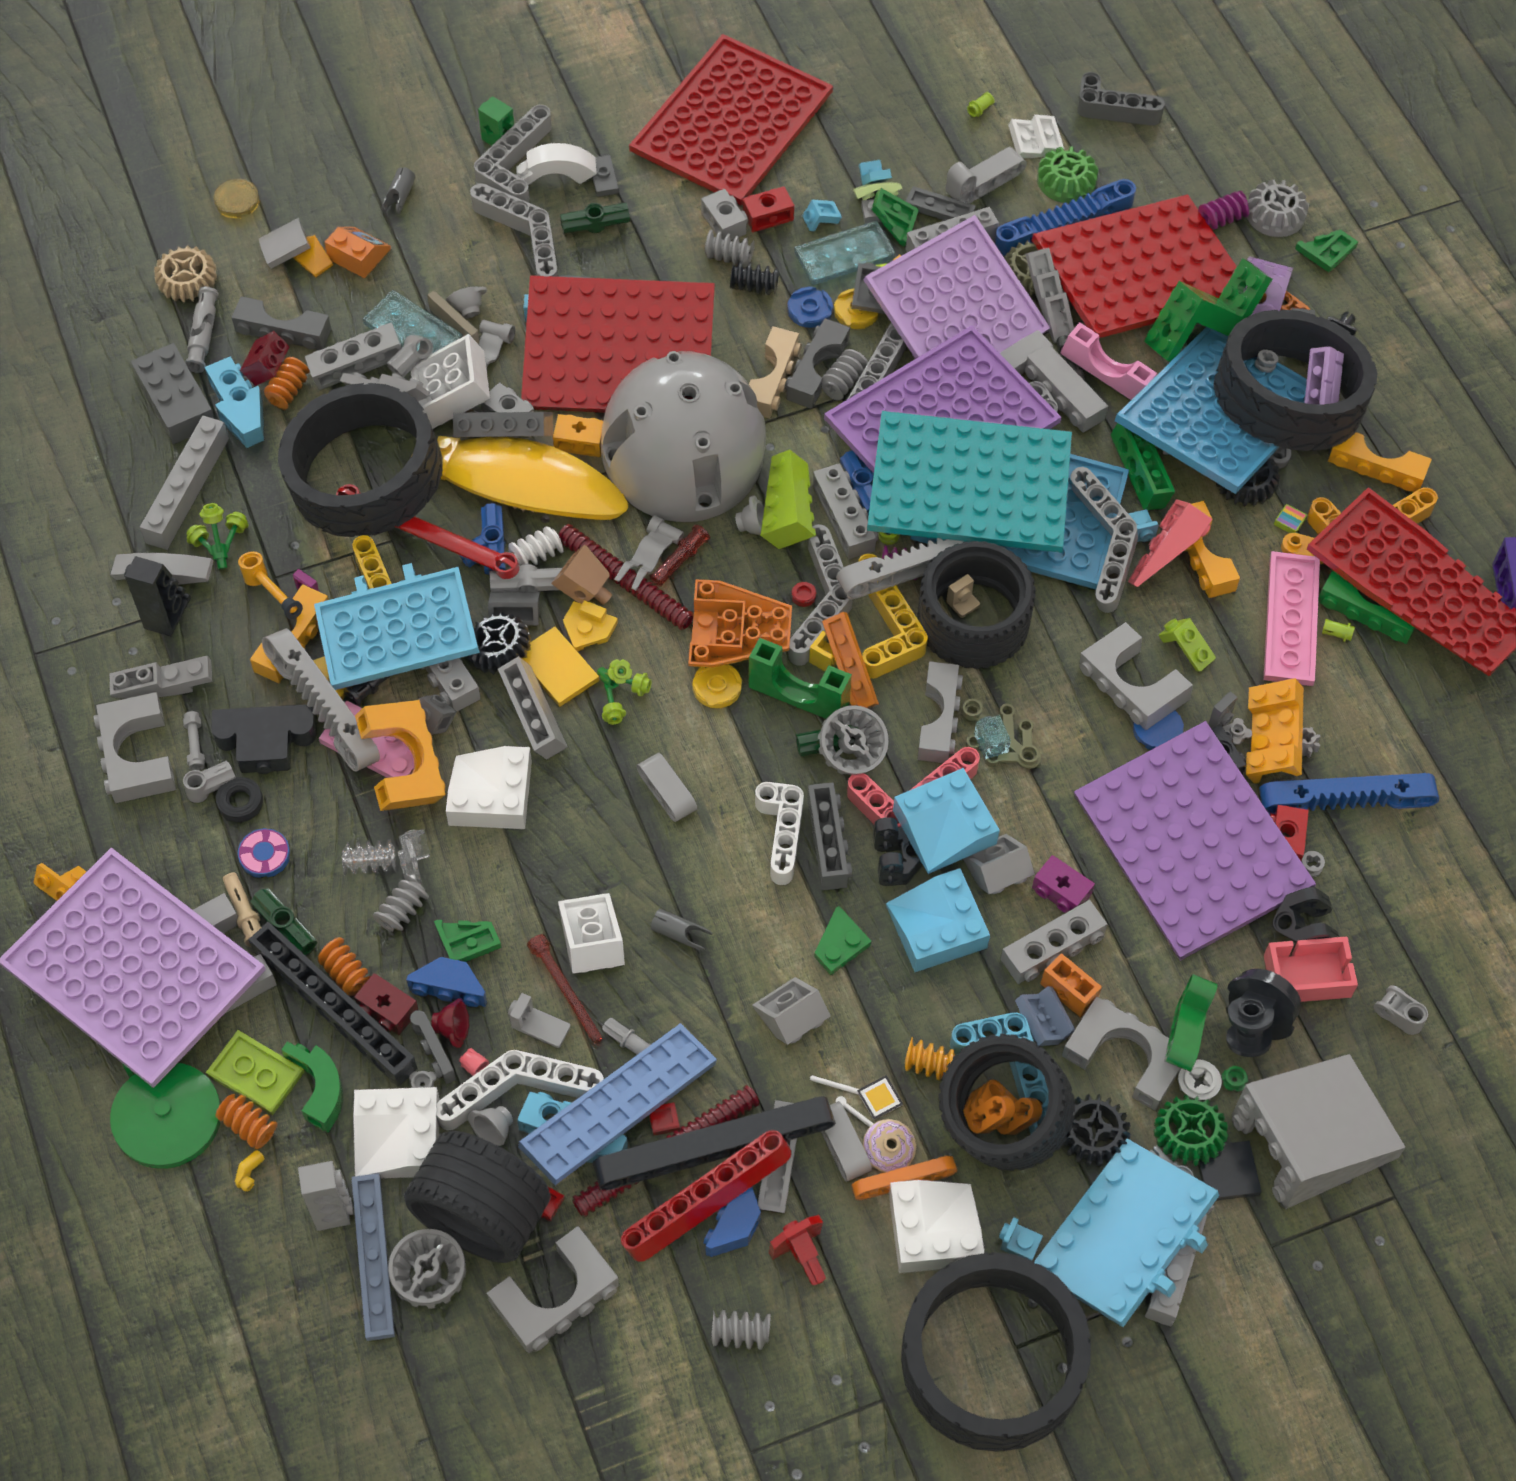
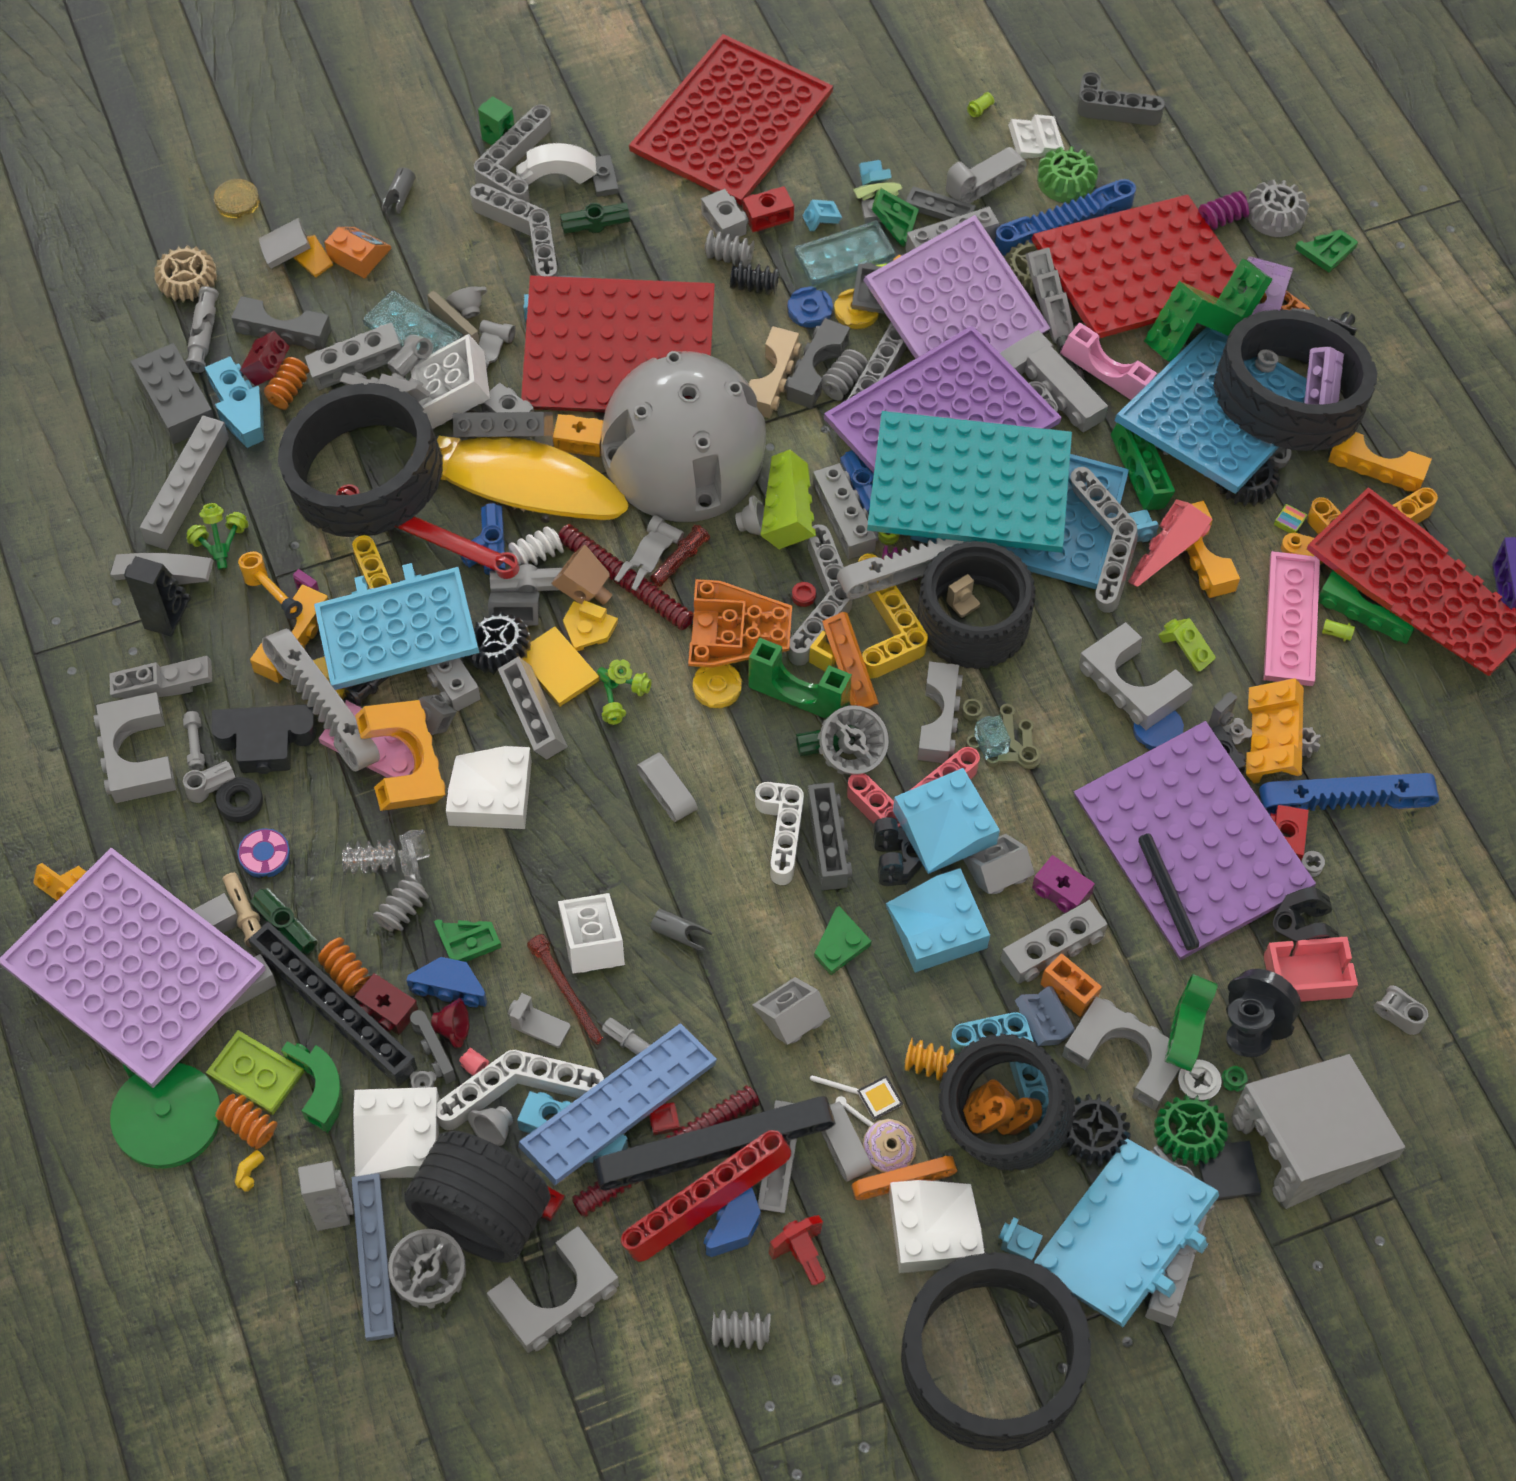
(1168, 892): none -> black axle

